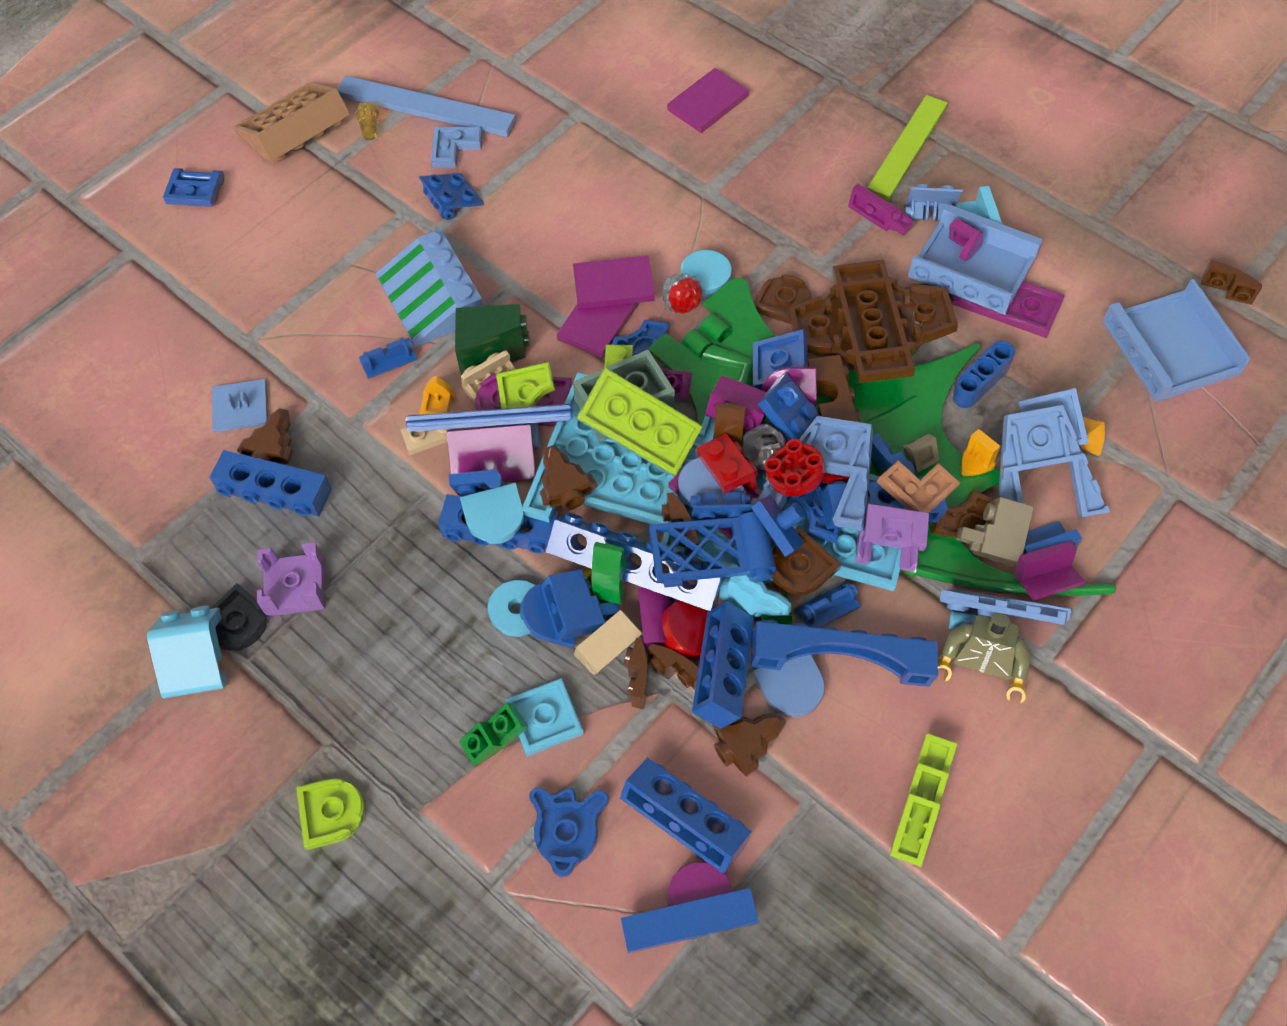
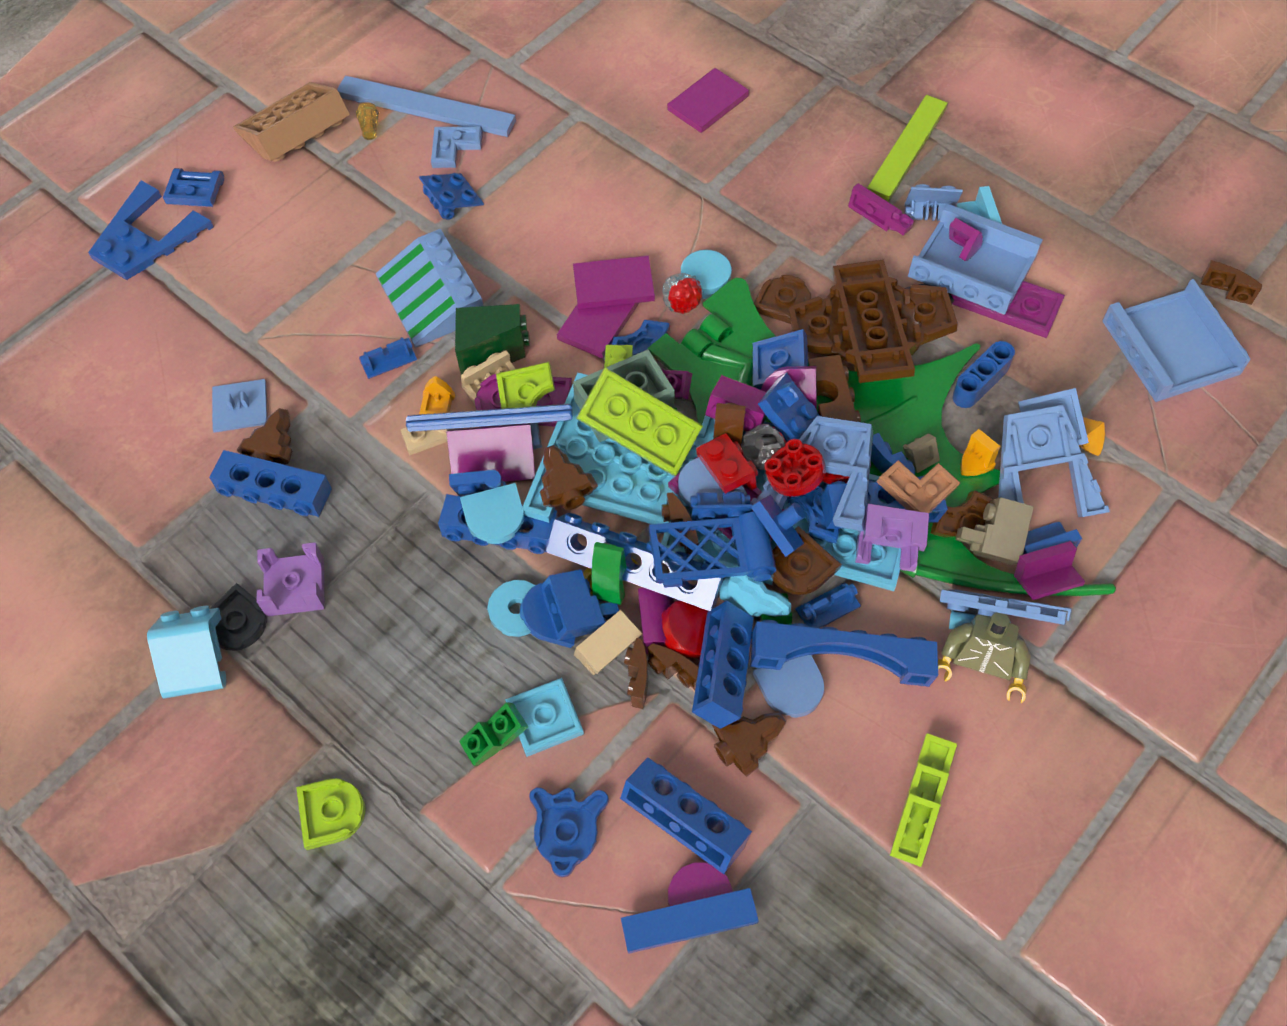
(129, 250): none -> blue wing

